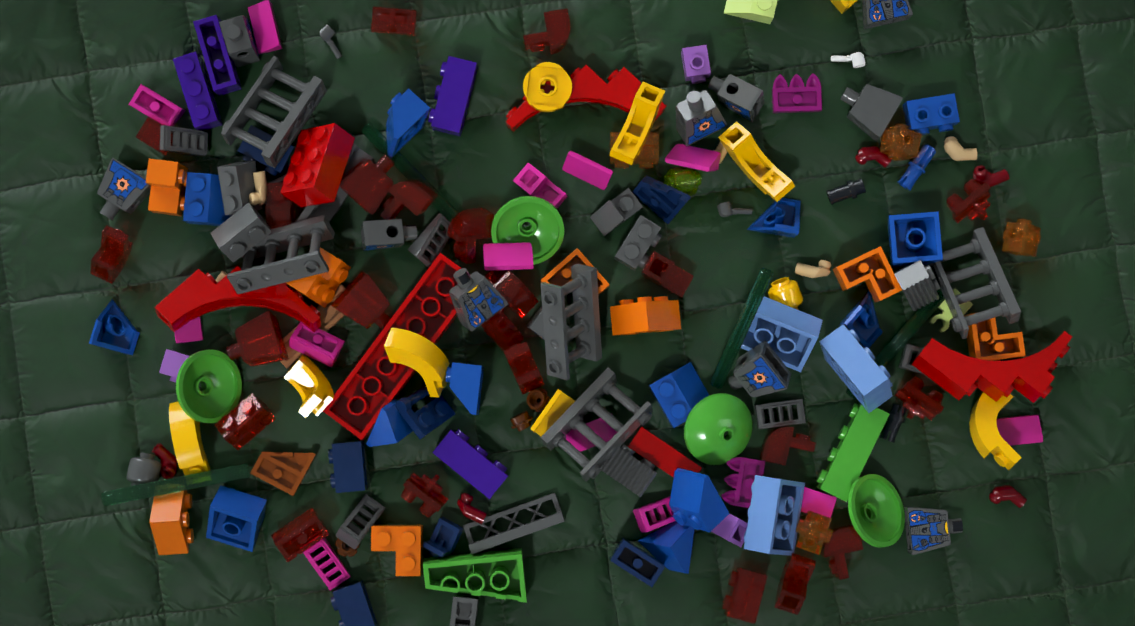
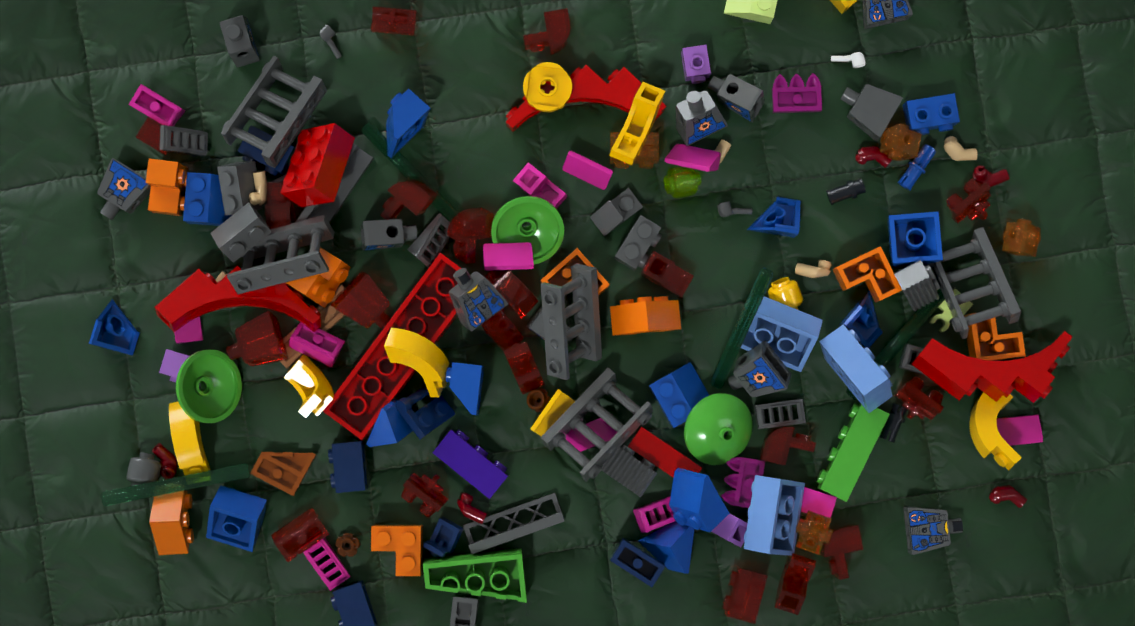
(111, 255): clear red brick -> none
(197, 91): dark purple brick -> none
(216, 56): dark purple brick -> none
(245, 421): clear red brick -> none
(264, 27): dark pink slope -> none
(352, 534): dark grey slope -> none
(368, 183): clear red torso -> none
(453, 95): dark purple brick -> none
(521, 421): reddish brown plate -> none
(661, 198): dark blue wing -> none
(754, 163): yellow arch -> none
(876, 510): bright green dish -> none

